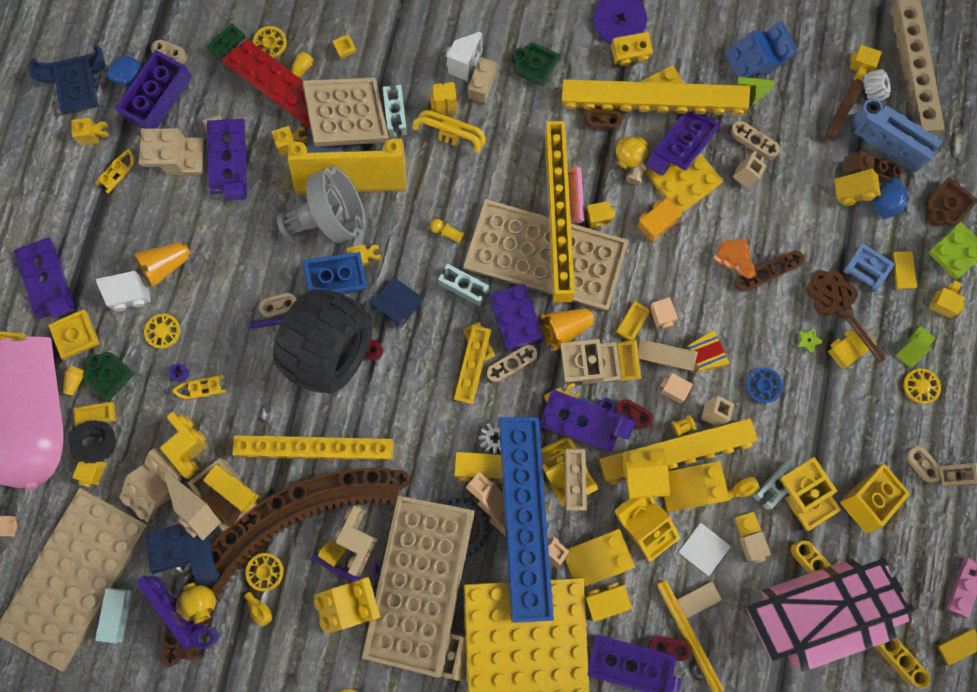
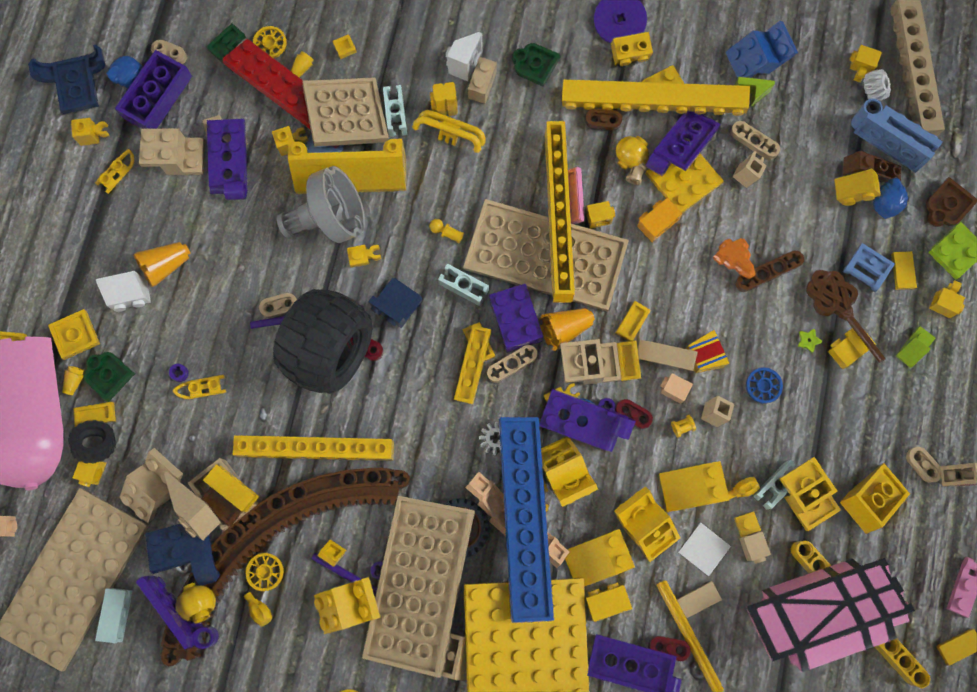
(49, 296): dark purple hinge -> none
(162, 331): yellow wheel -> none
(184, 445): yellow bracket -> none
(335, 273): blue slope -> none
(355, 540): tan bracket -> none
(469, 464): yellow brick -> none
(575, 480): tan tile -> none
(646, 473): yellow slope -> none
(663, 313): light nougat brick -> none
(688, 448): yellow brick -> none
(844, 109): reddish brown beam -> none
(922, 386): yellow wheel -> none

